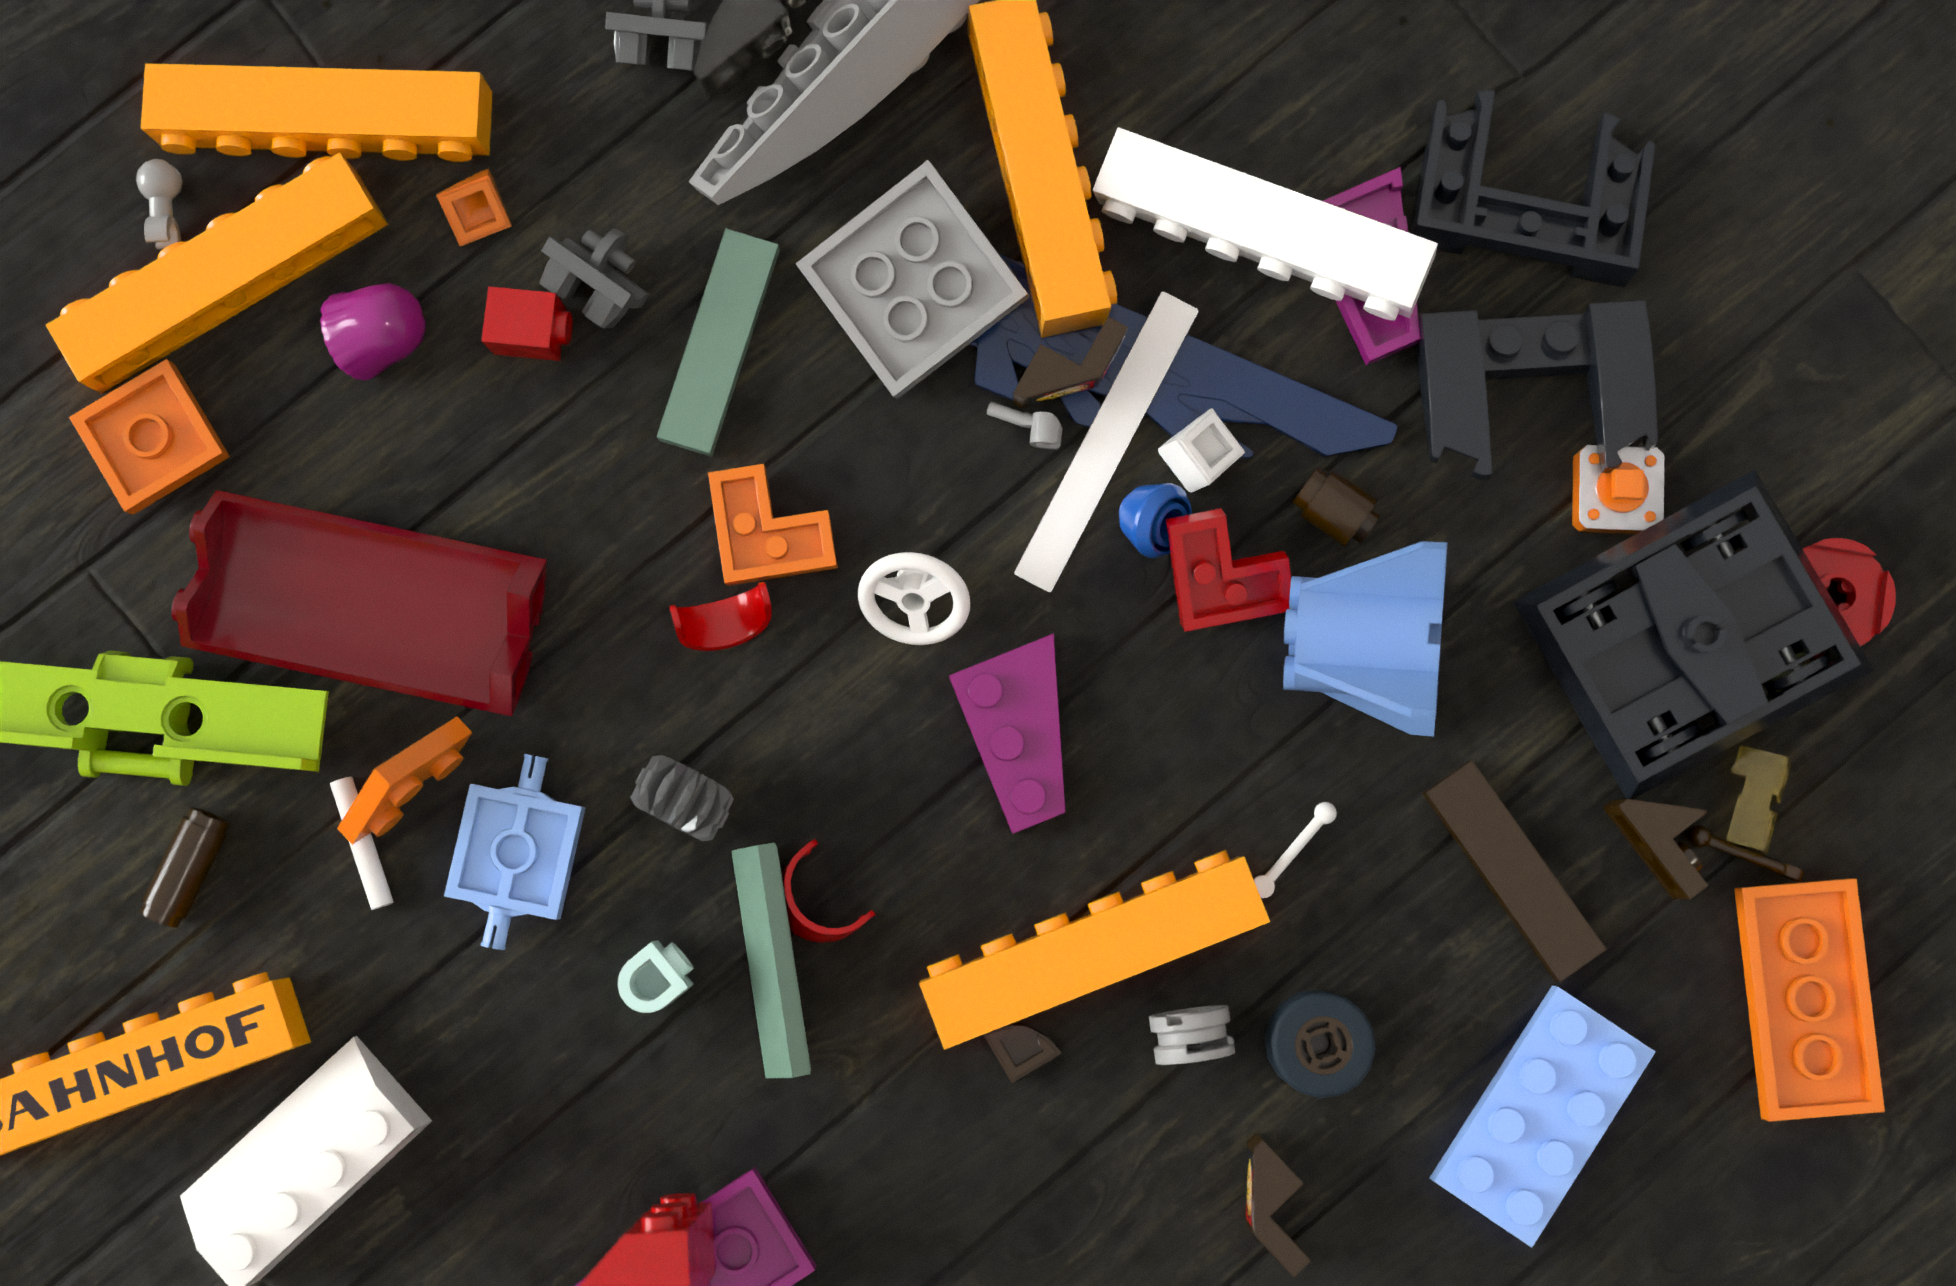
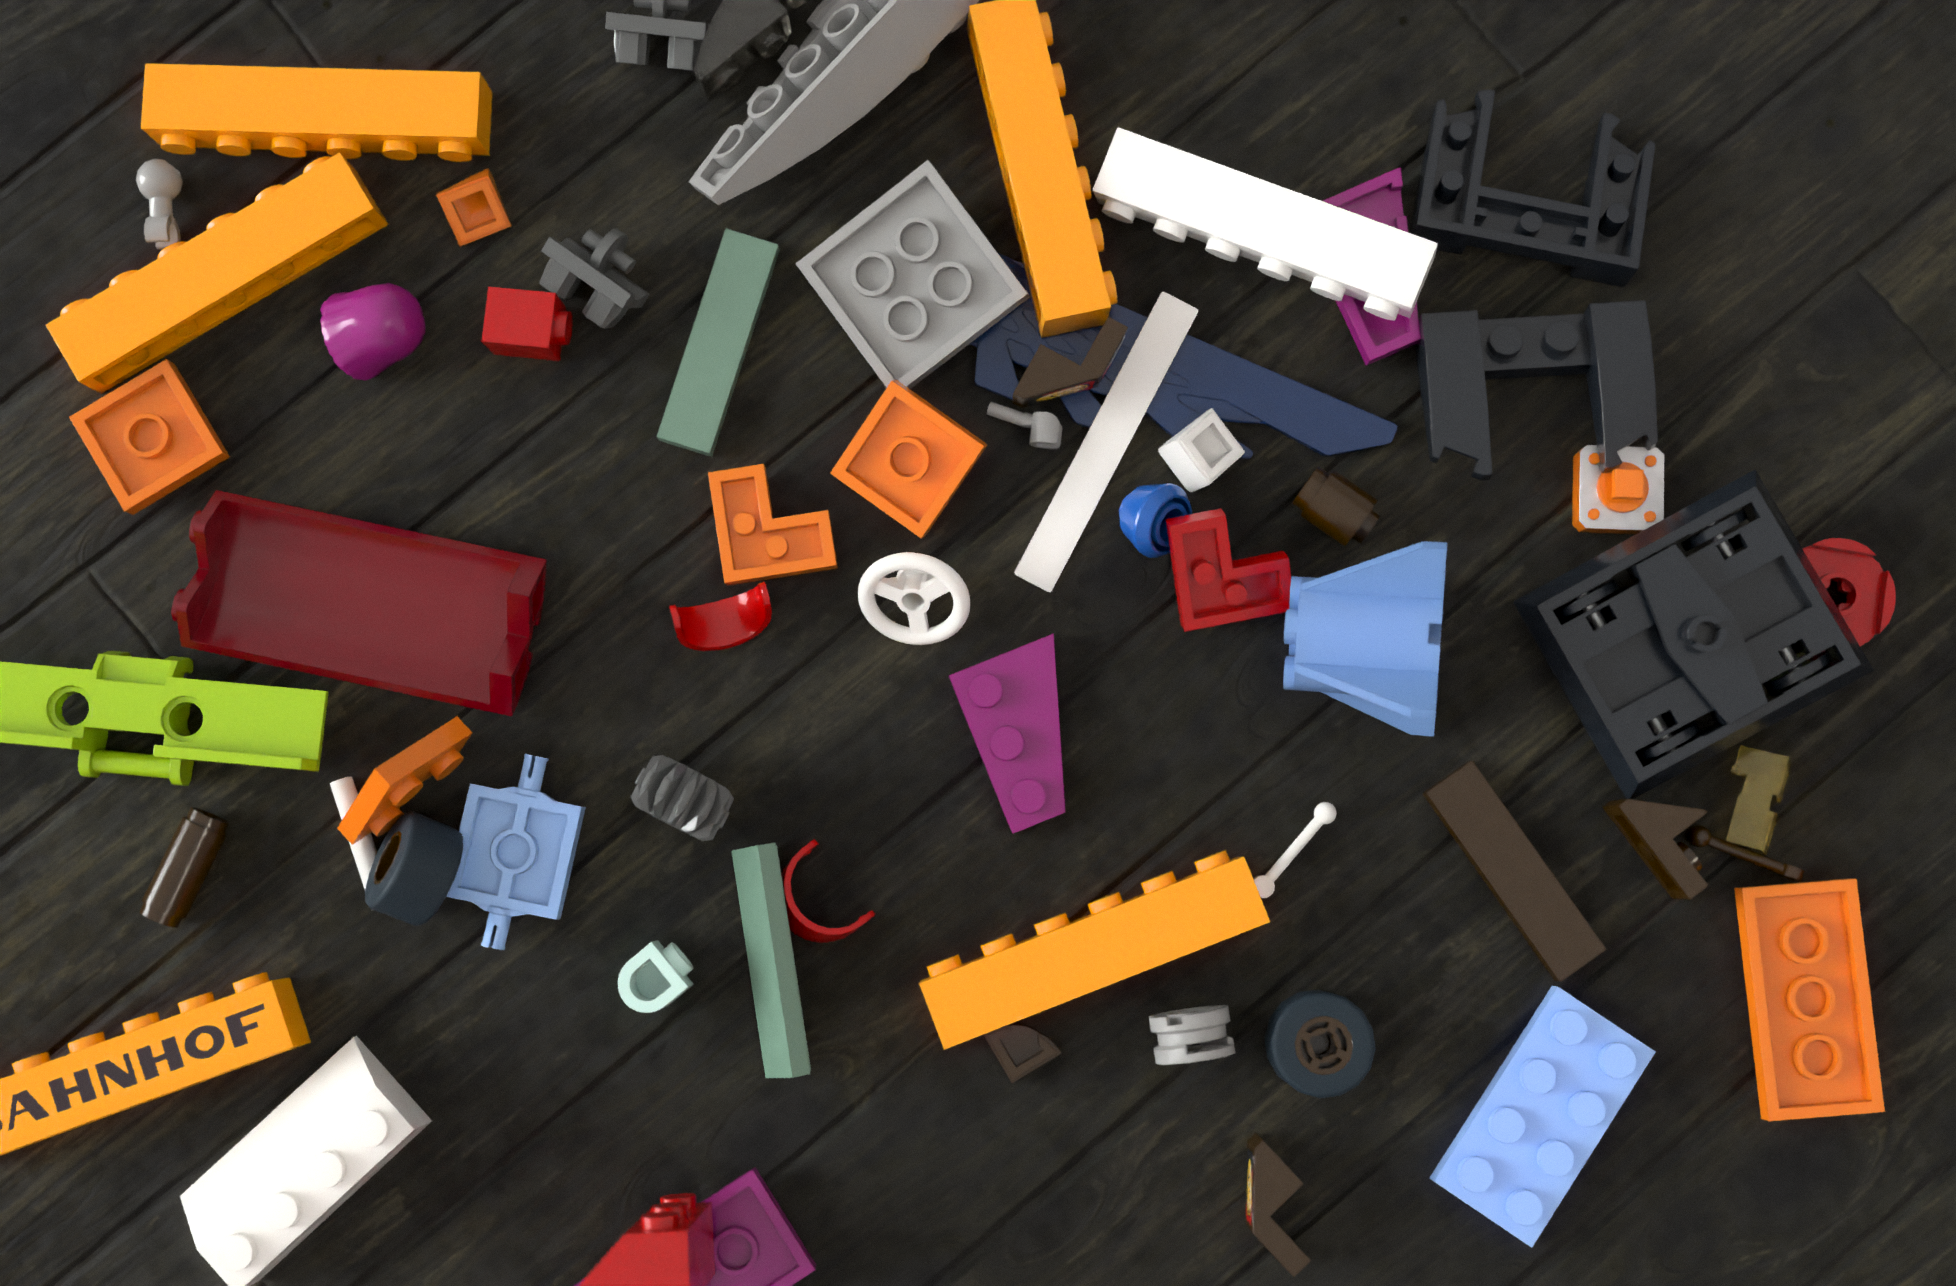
(414, 869): none -> black wheel
(908, 458): none -> orange plate

